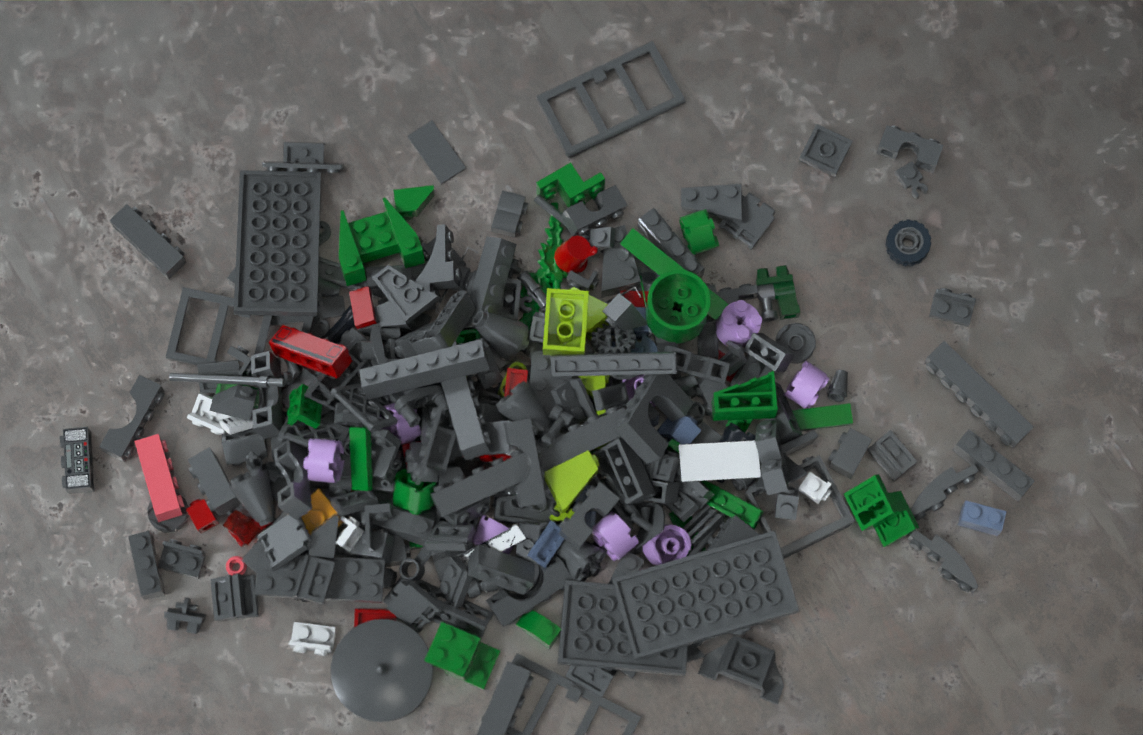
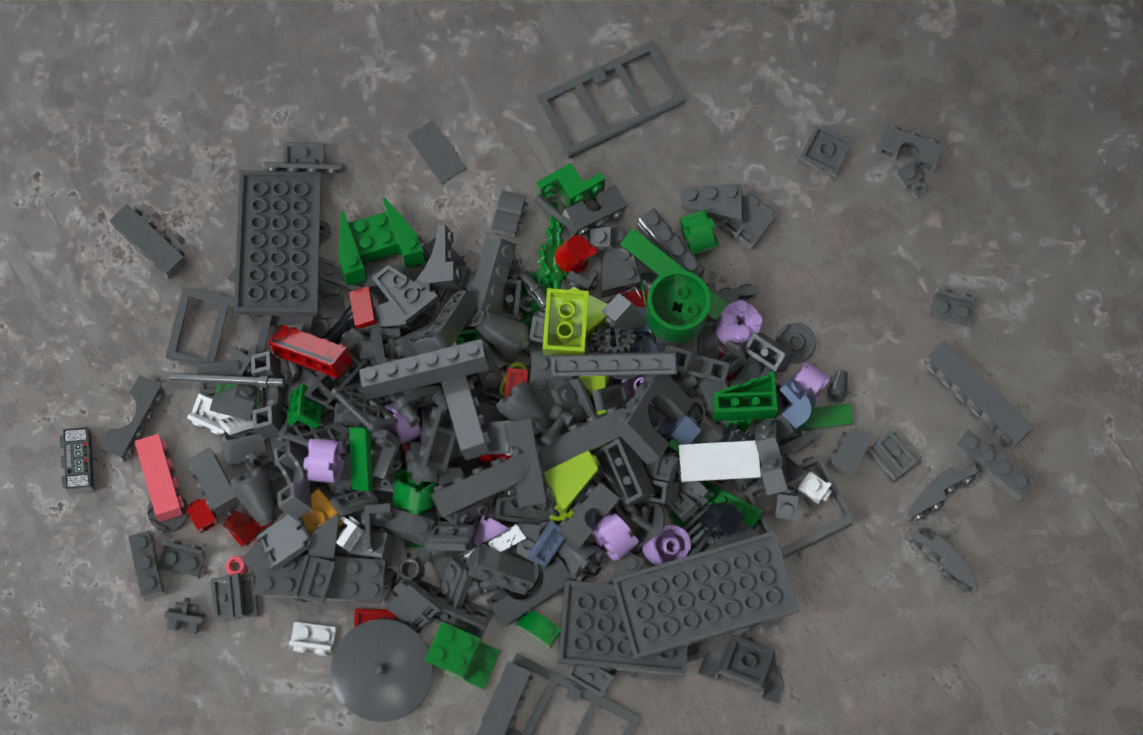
(411, 201): green slope -> none
(721, 520): none -> black brick
(780, 289): dark green hips -> none
(801, 402): none -> sand blue brick
(881, 510): green bracket -> none
(917, 234): black wheel -> none
(981, 518): sand blue brick -> none

